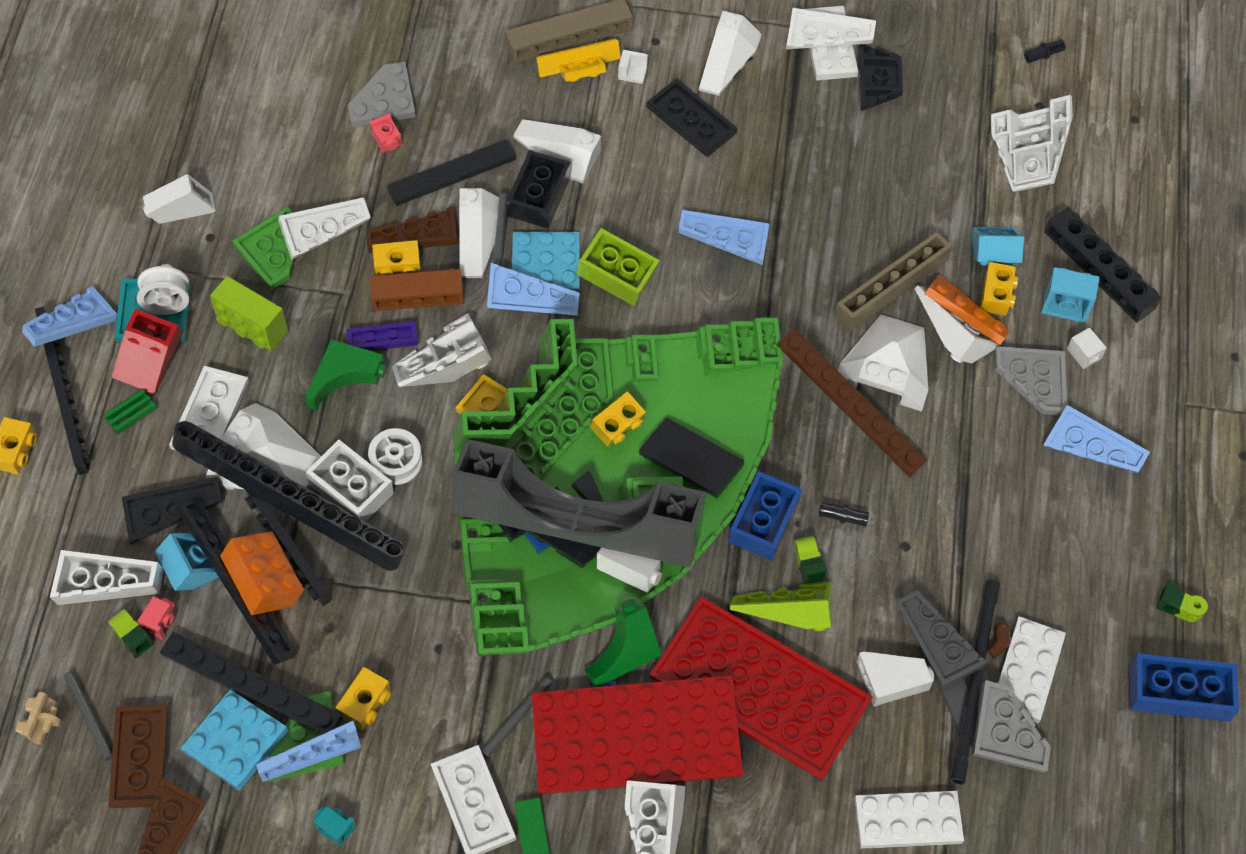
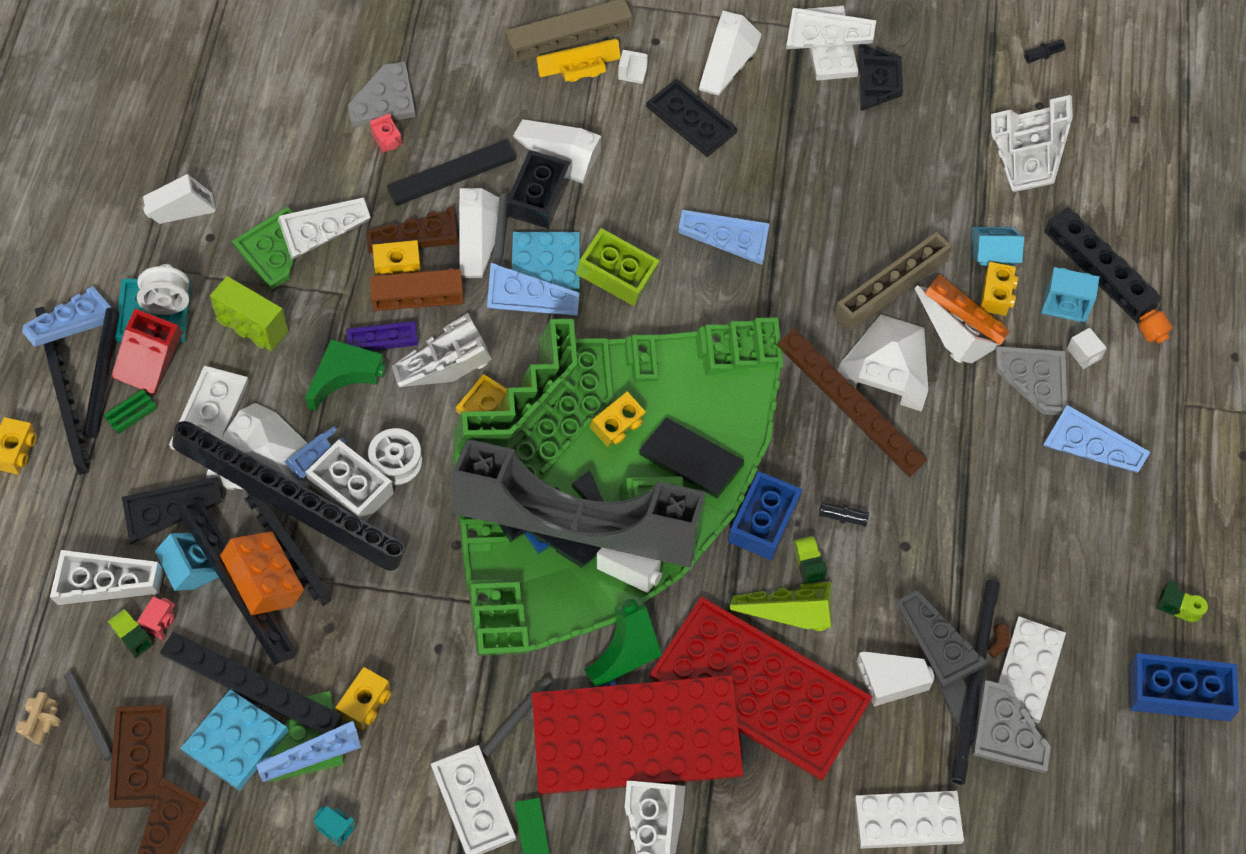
(101, 373): none -> black axle
(310, 453): none -> medium blue hinge
(1155, 326): none -> orange head

